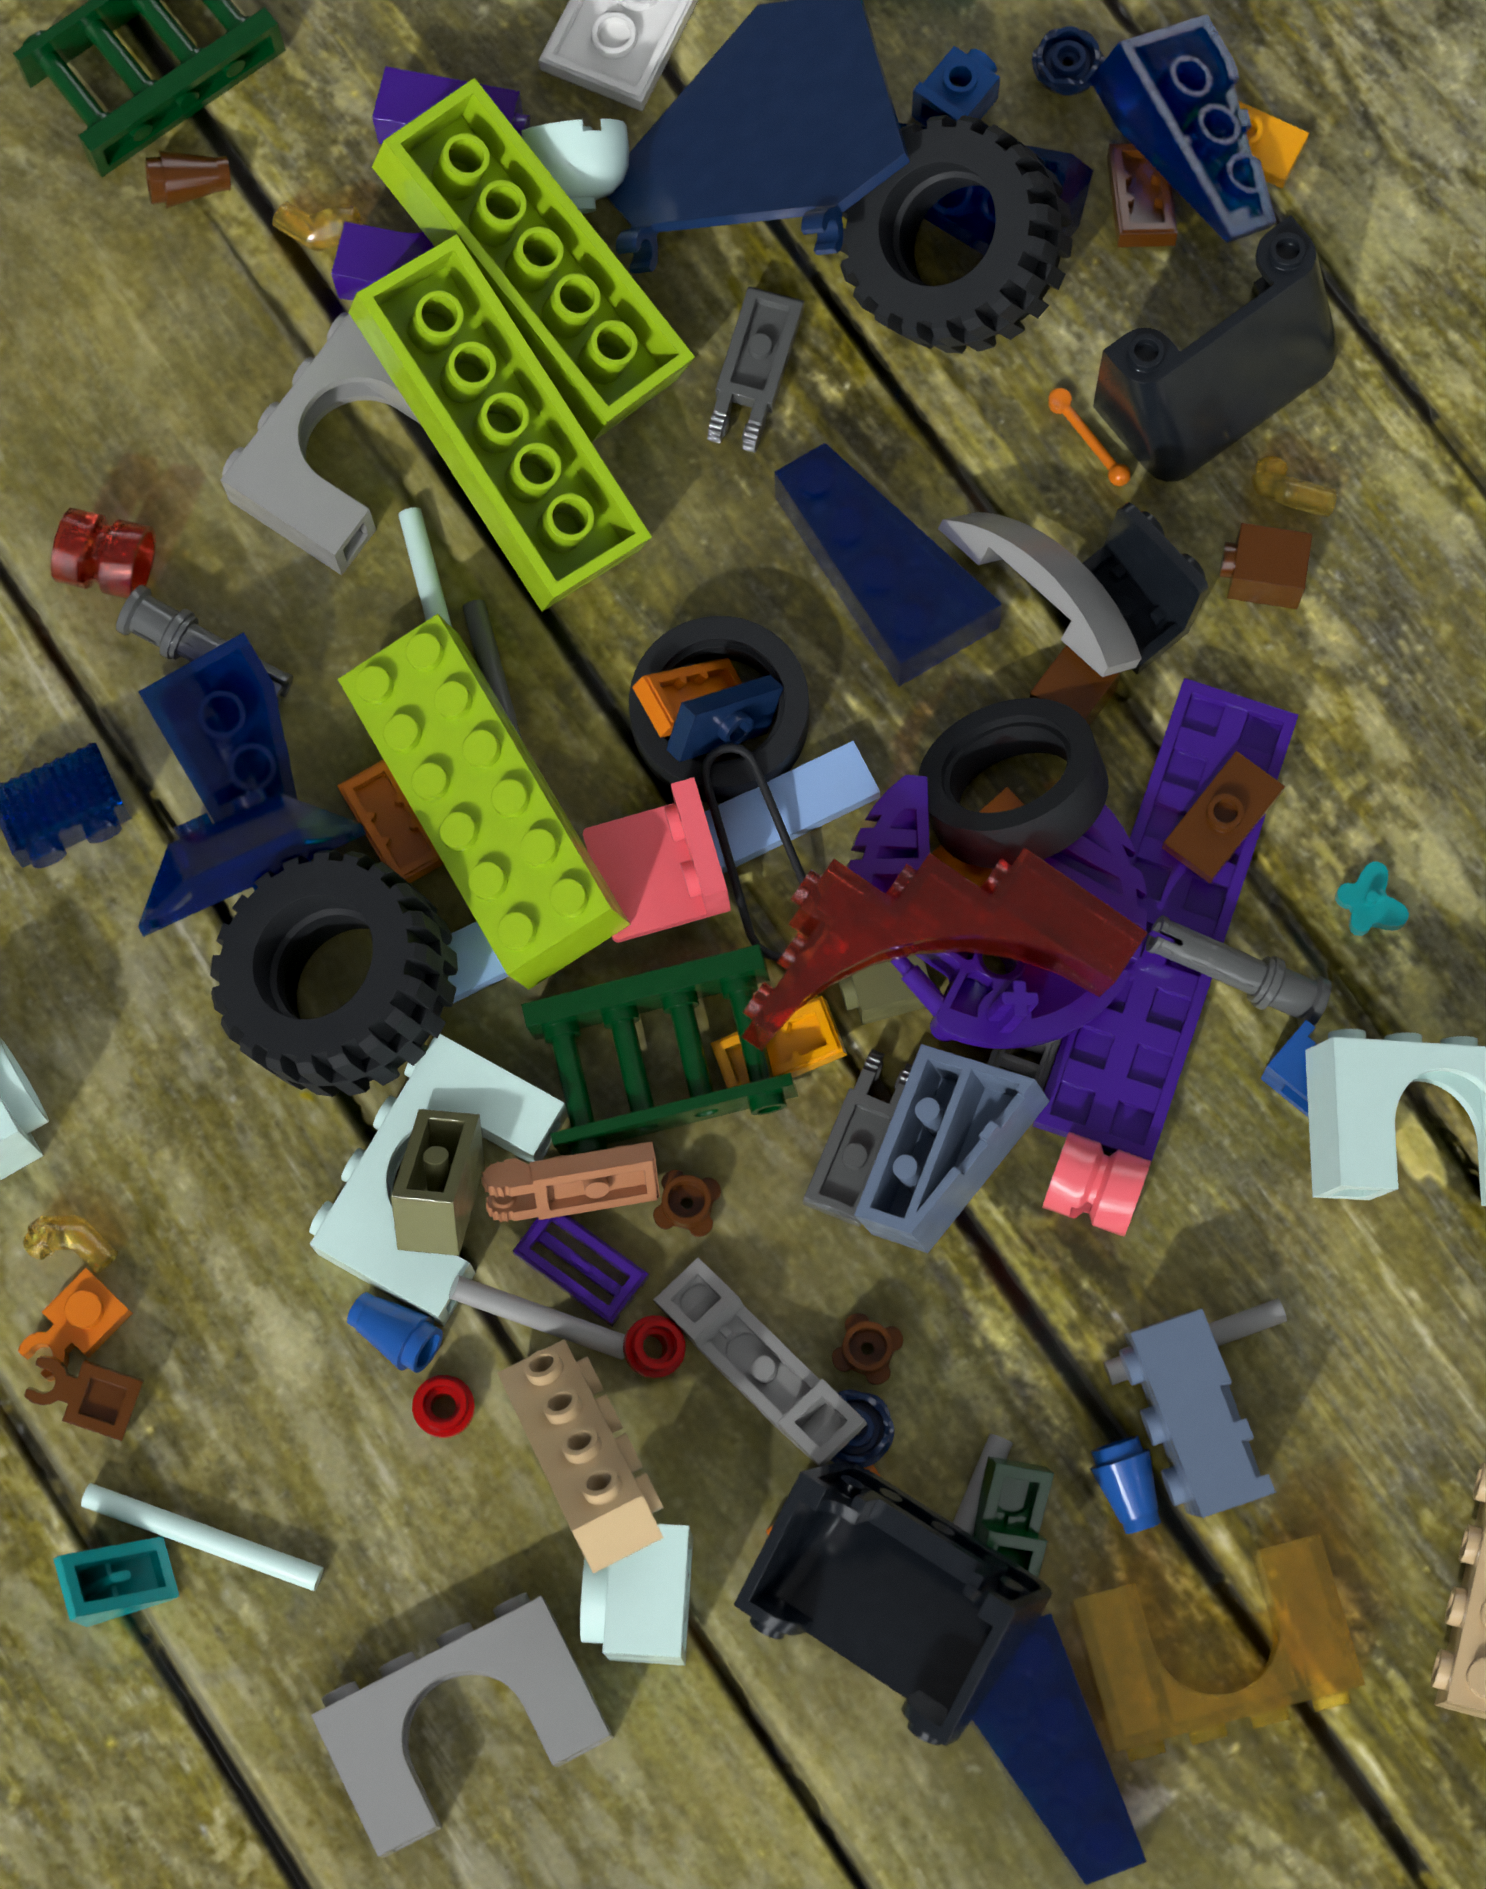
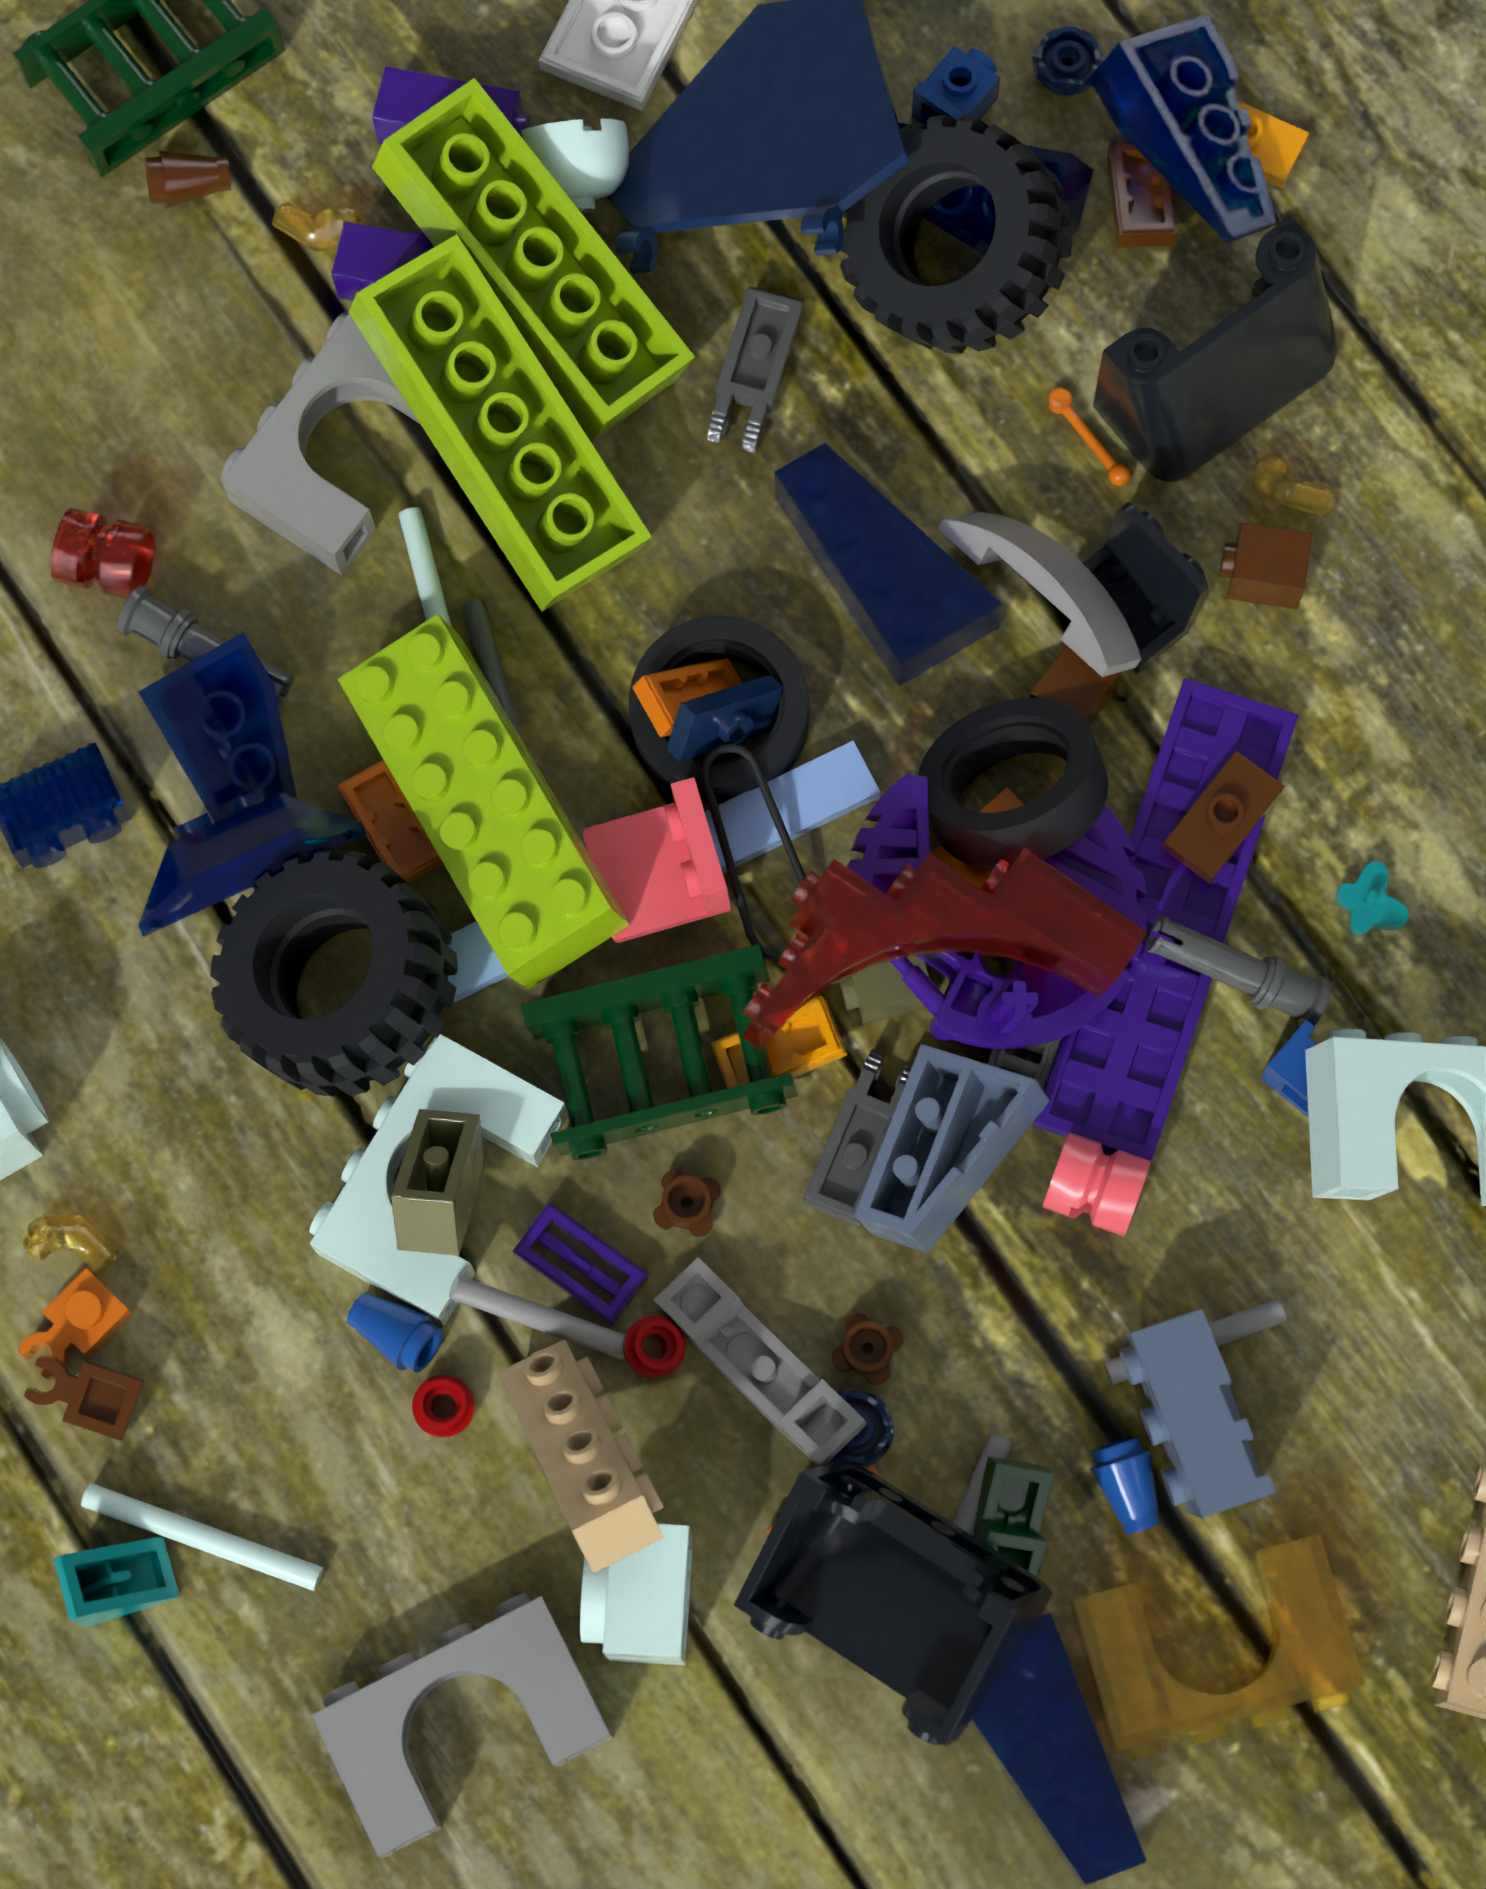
(571, 1183): nougat hinge -> none

